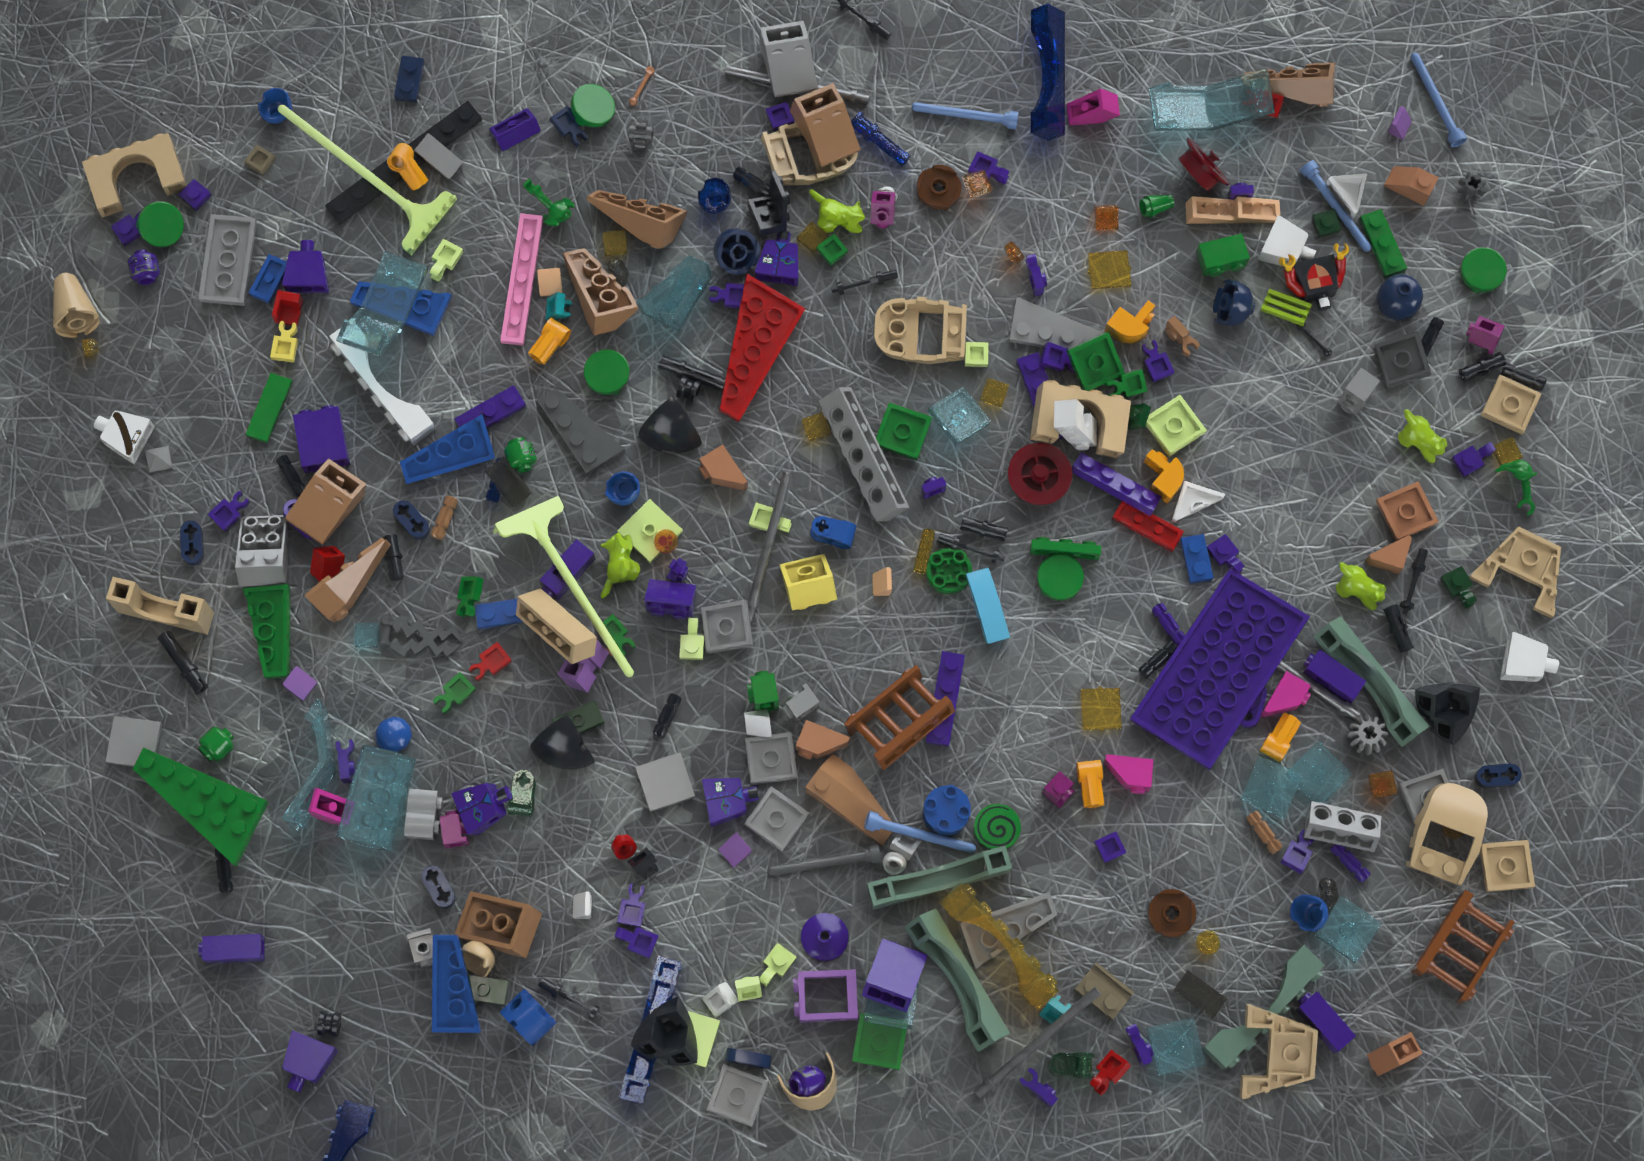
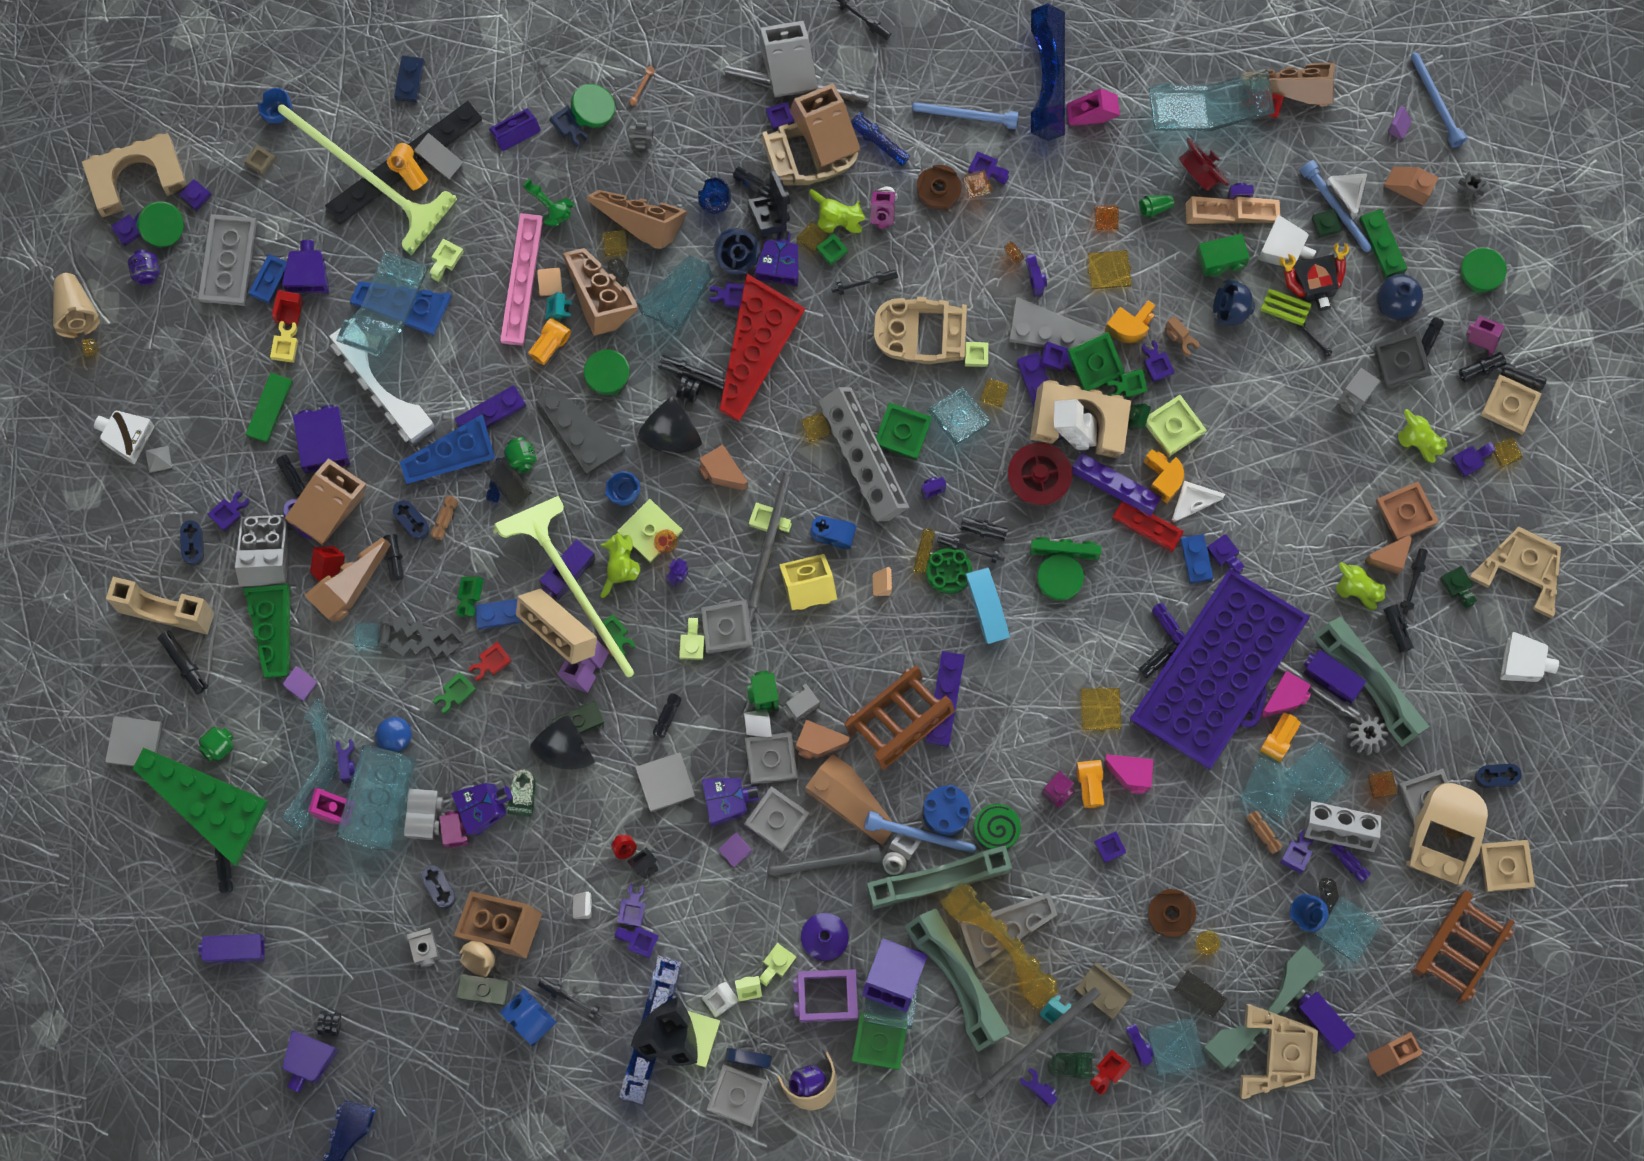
(451, 991): blue wing -> none
(670, 599): dark purple slope -> none
(1448, 708): black brick -> none
(1523, 472): green piece -> none

